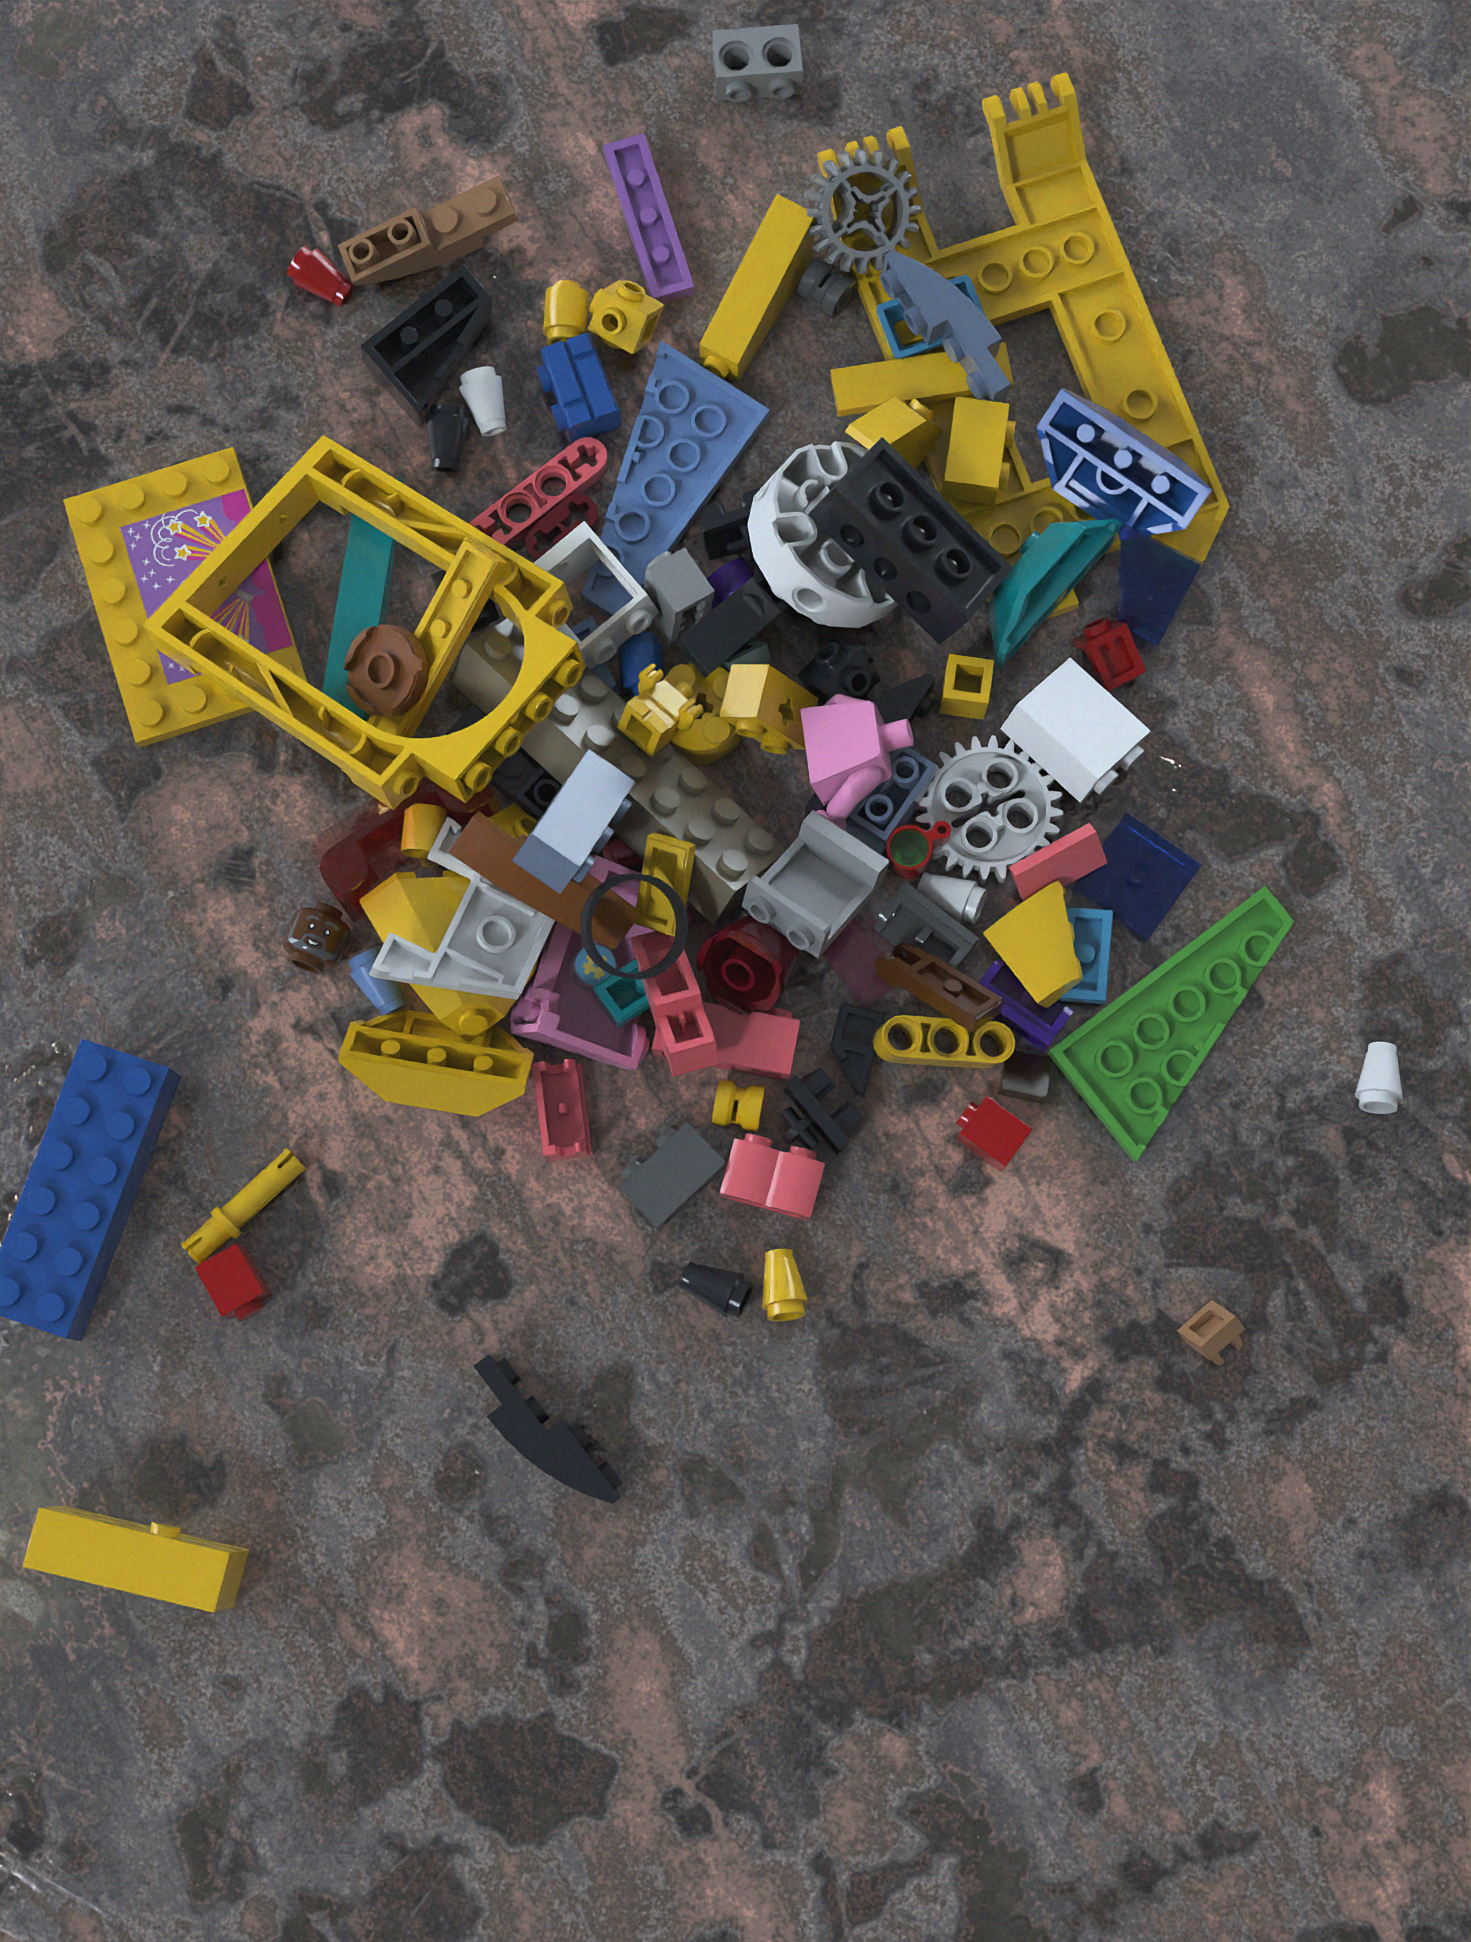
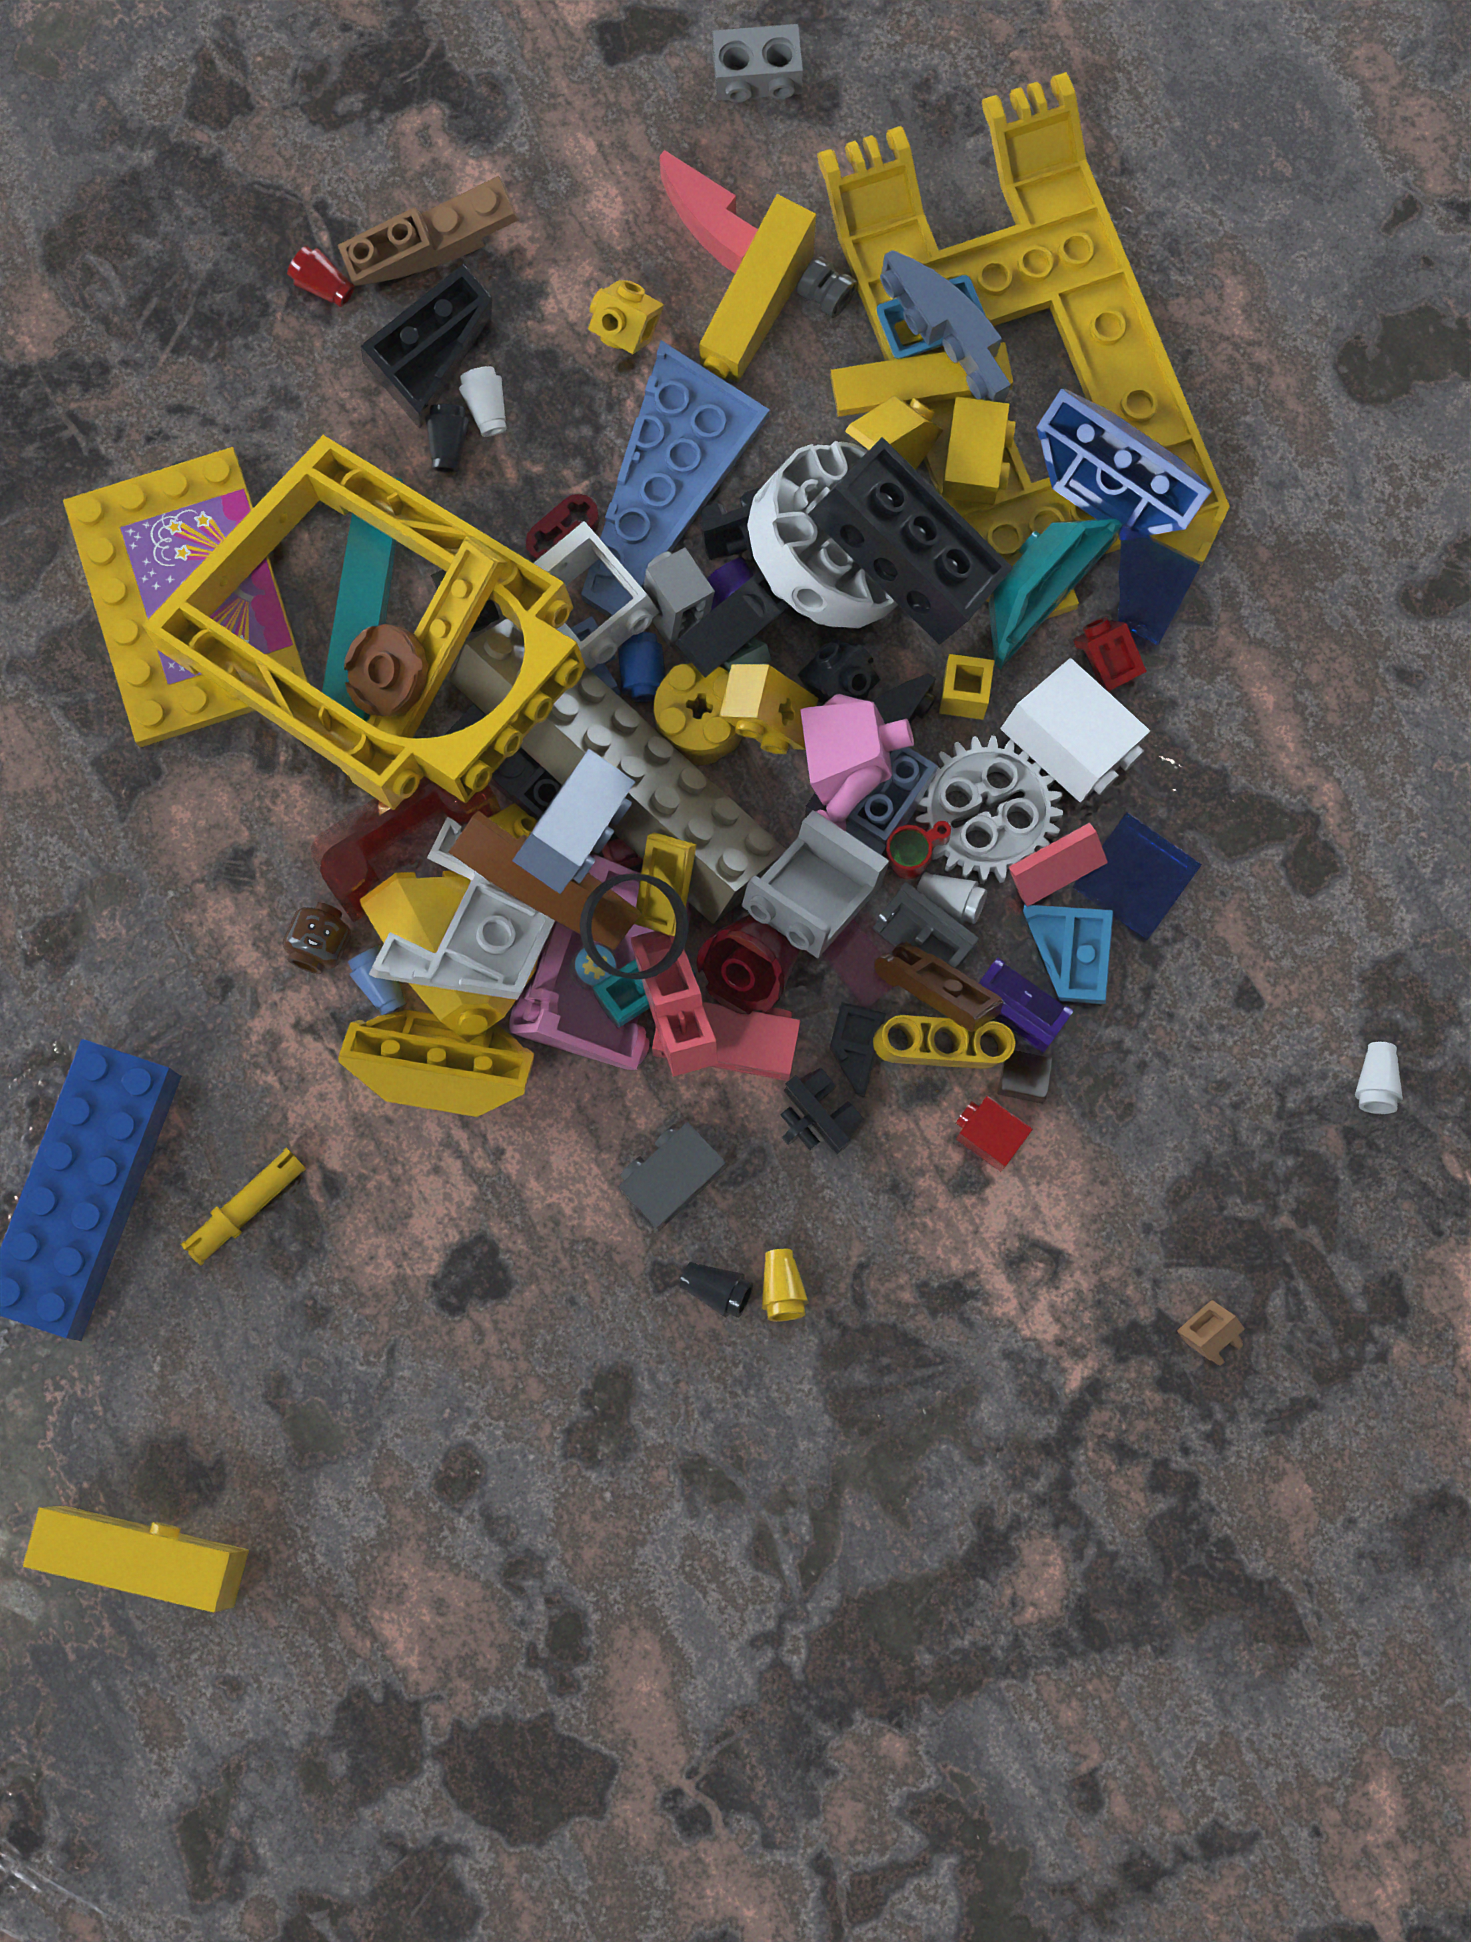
(234, 1283): red brick -> none
(420, 831): yellow piece -> none
(530, 491): coral beam -> none
(557, 1451): black slope -> none
(562, 1110): coral hinge -> none
(565, 311): yellow brick -> none
(580, 388): blue brick -> none
(648, 219): medium lavender plate -> none
(658, 711): yellow piece -> none
(707, 211): none -> coral slope
(748, 1109): yellow wheel -> none
(772, 1177): coral brick -> none
(849, 196): light grey gear -> none
(1039, 945): yellow slope -> none
(1154, 1037): bright green wing -> none

